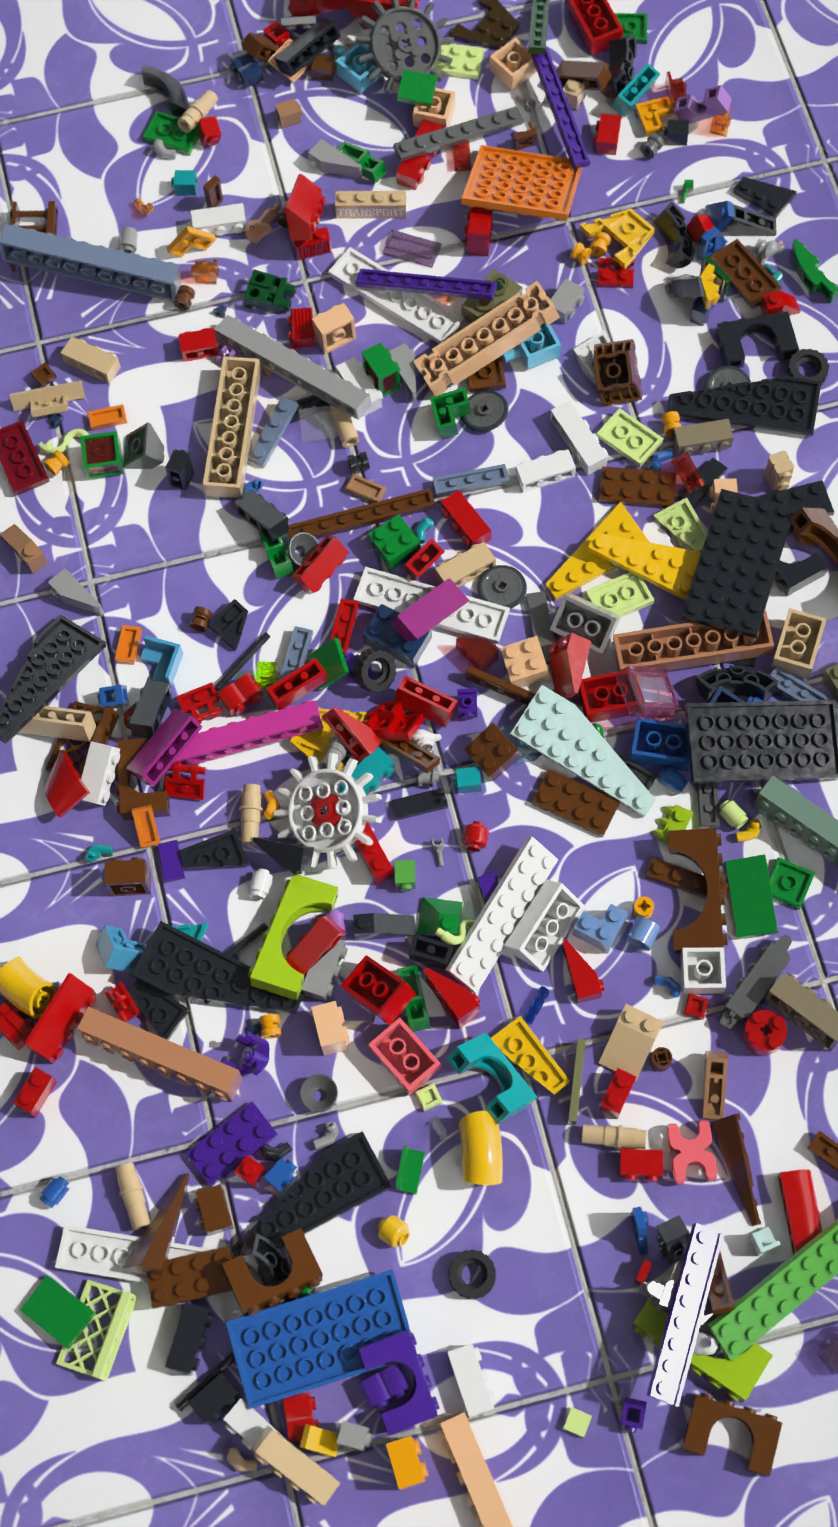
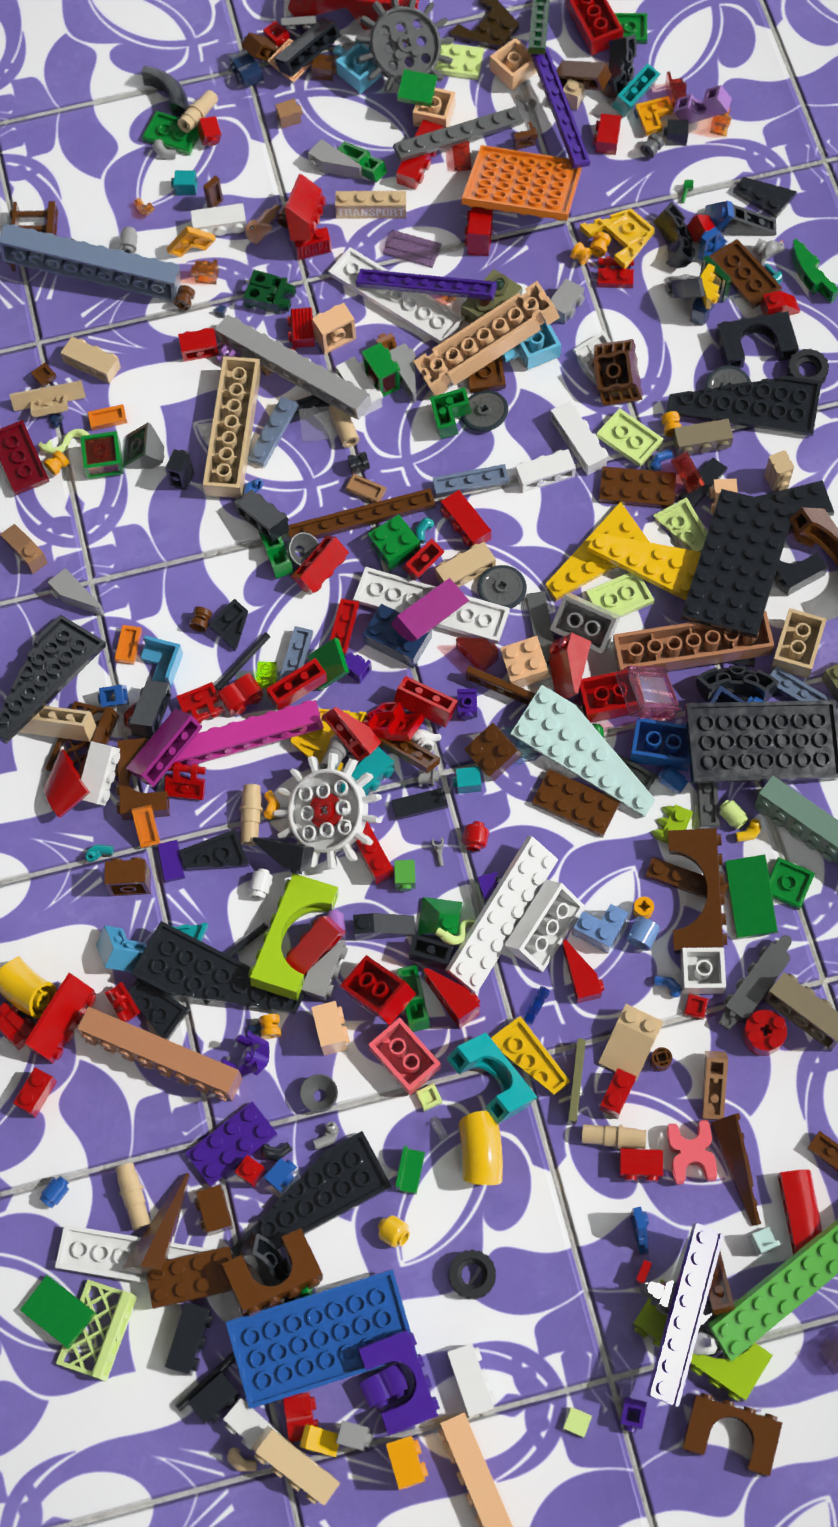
(387, 340): none -> dark orange tile
(387, 674): black tyre -> none
(672, 1239): black brick -> none

